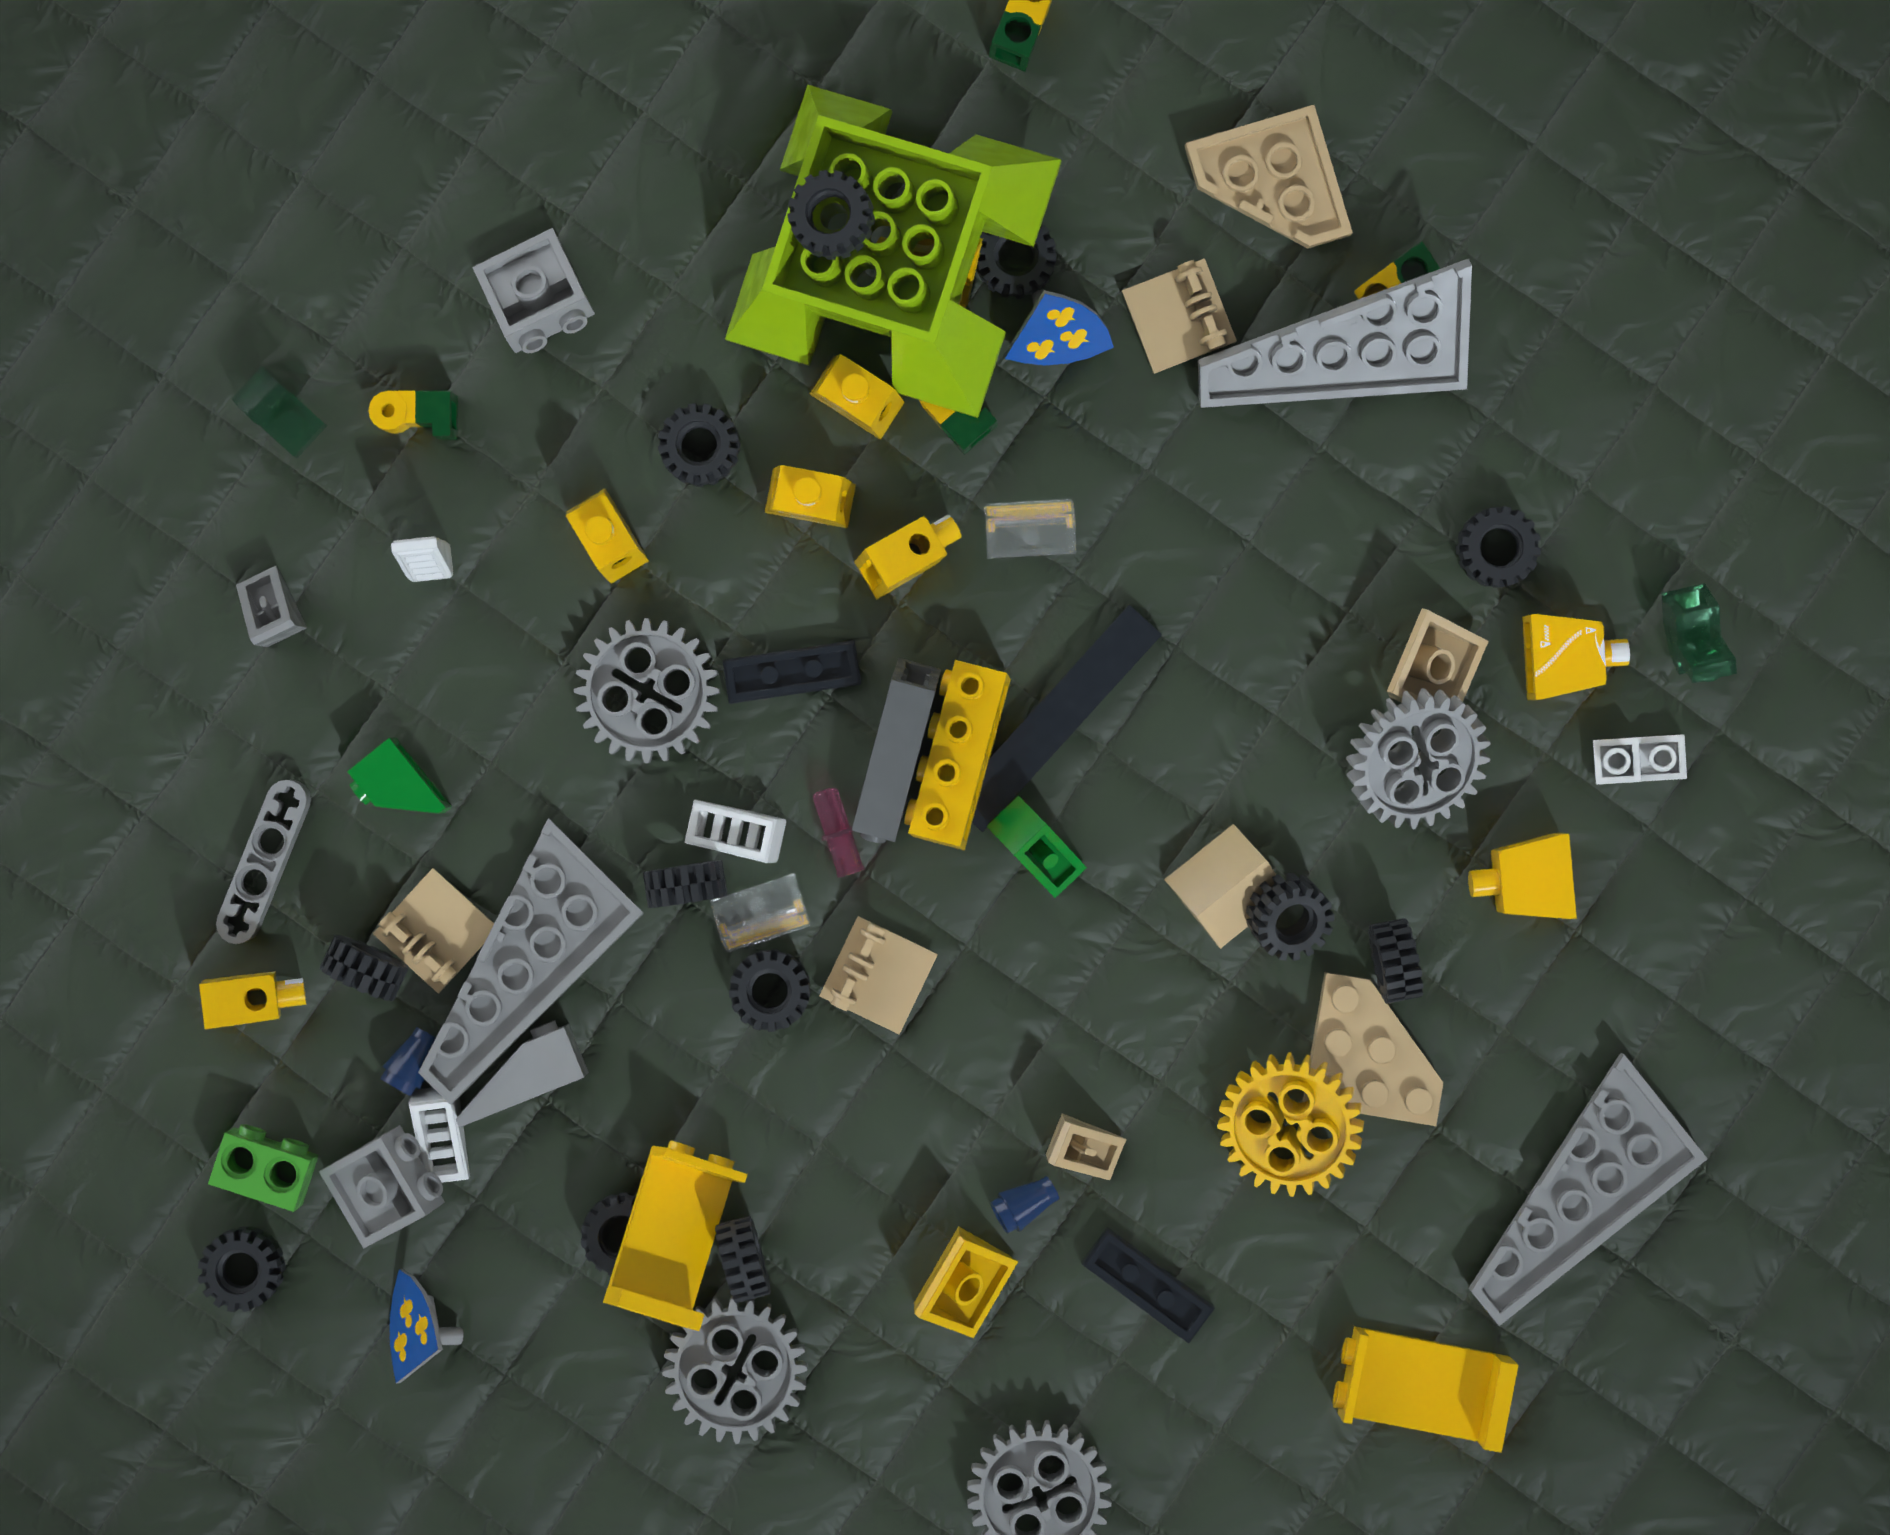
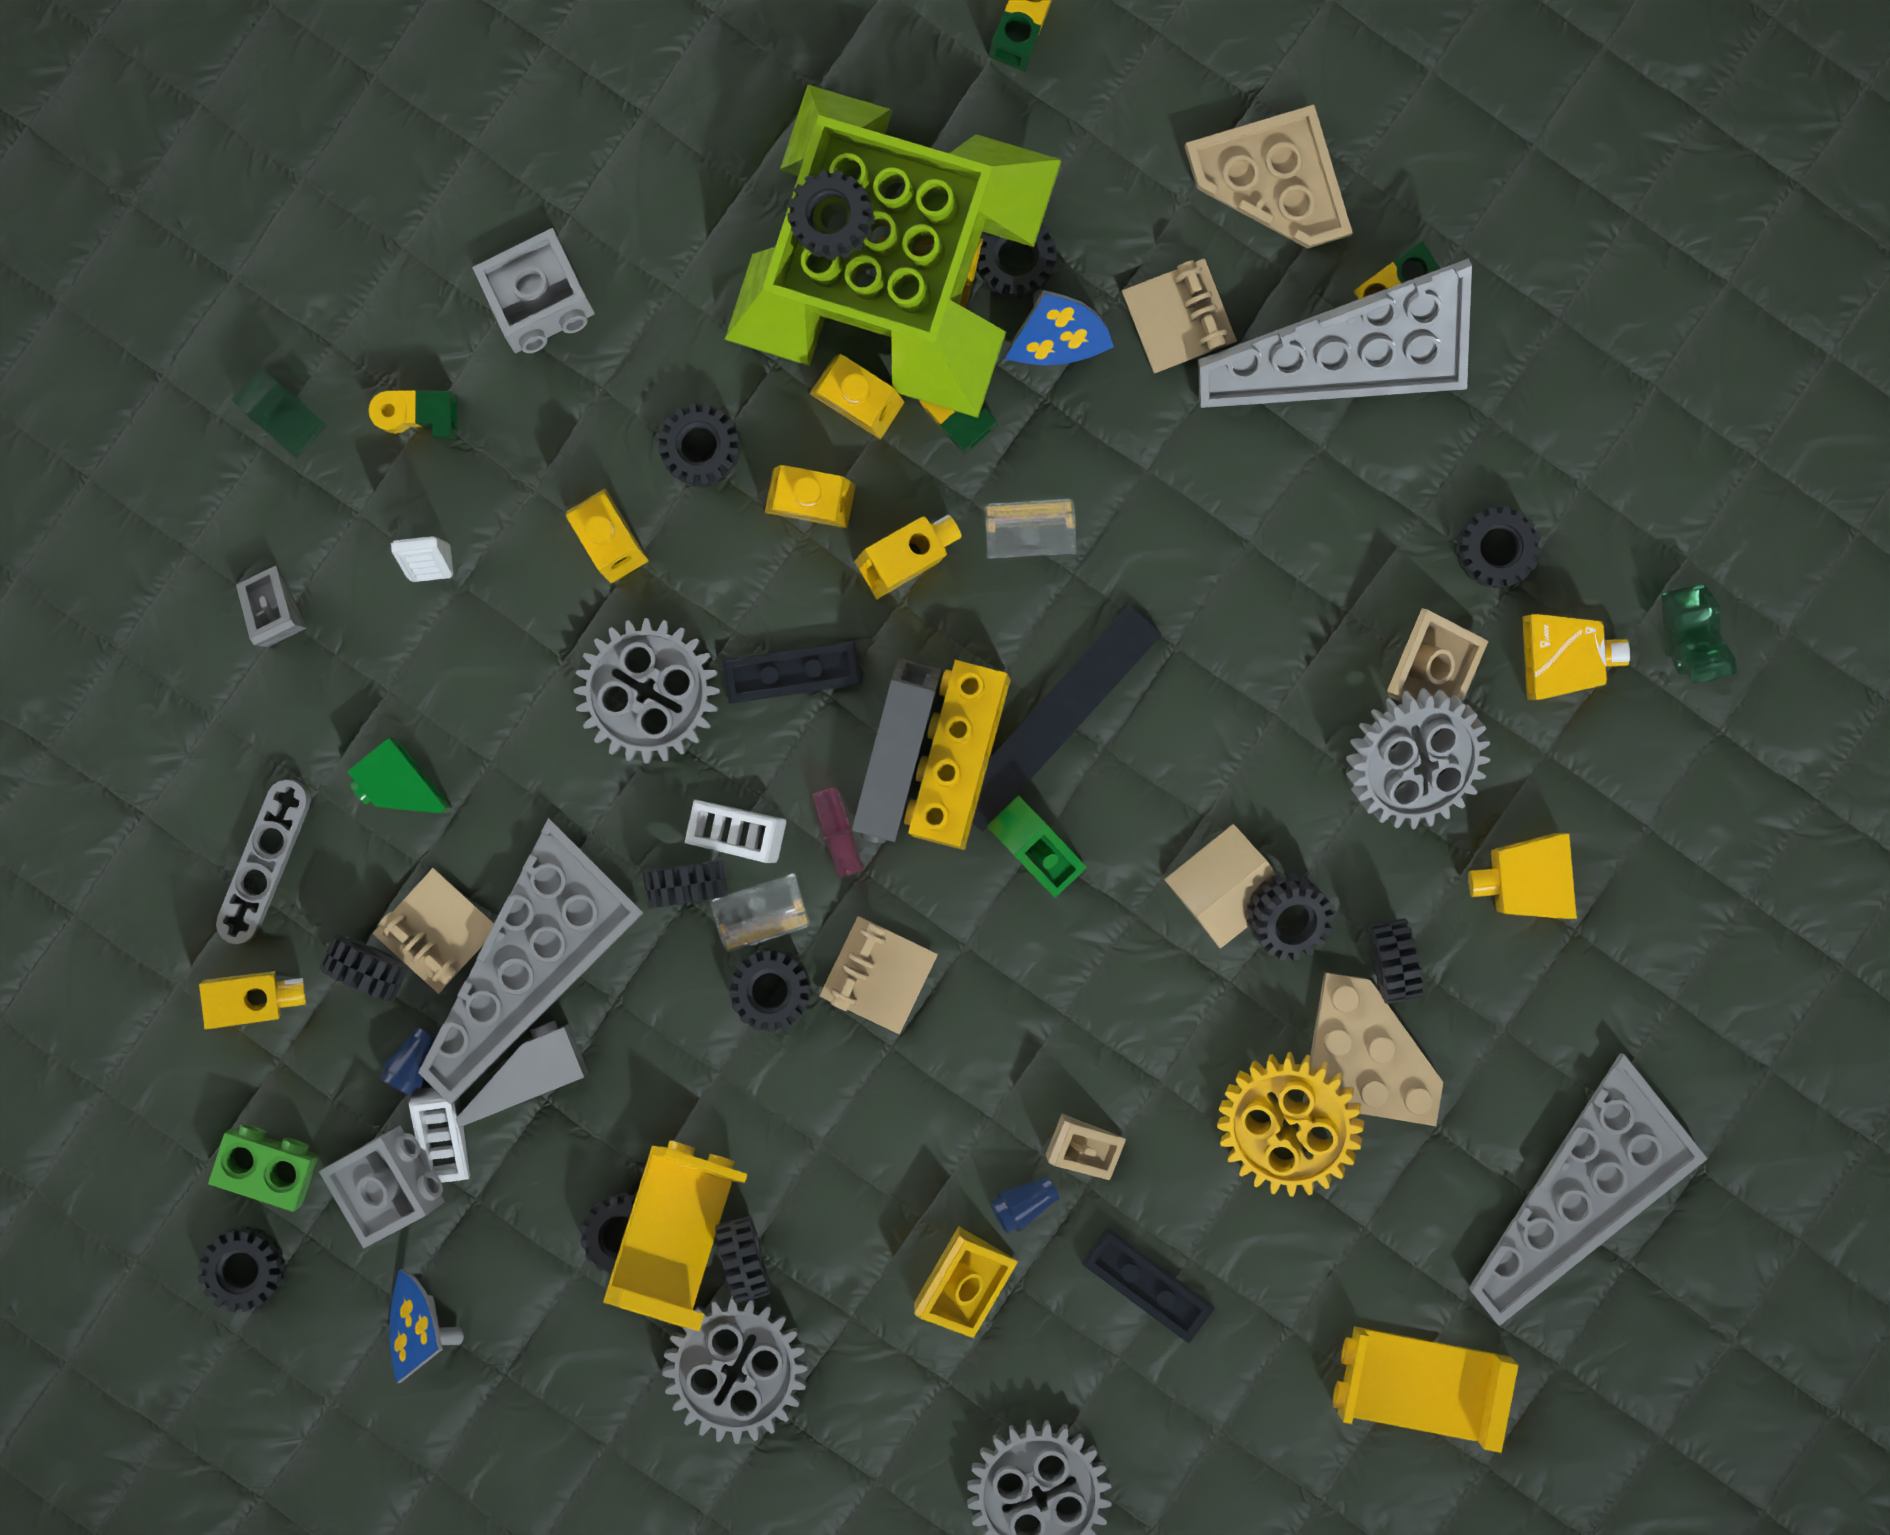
(1640, 759): white slope -> none

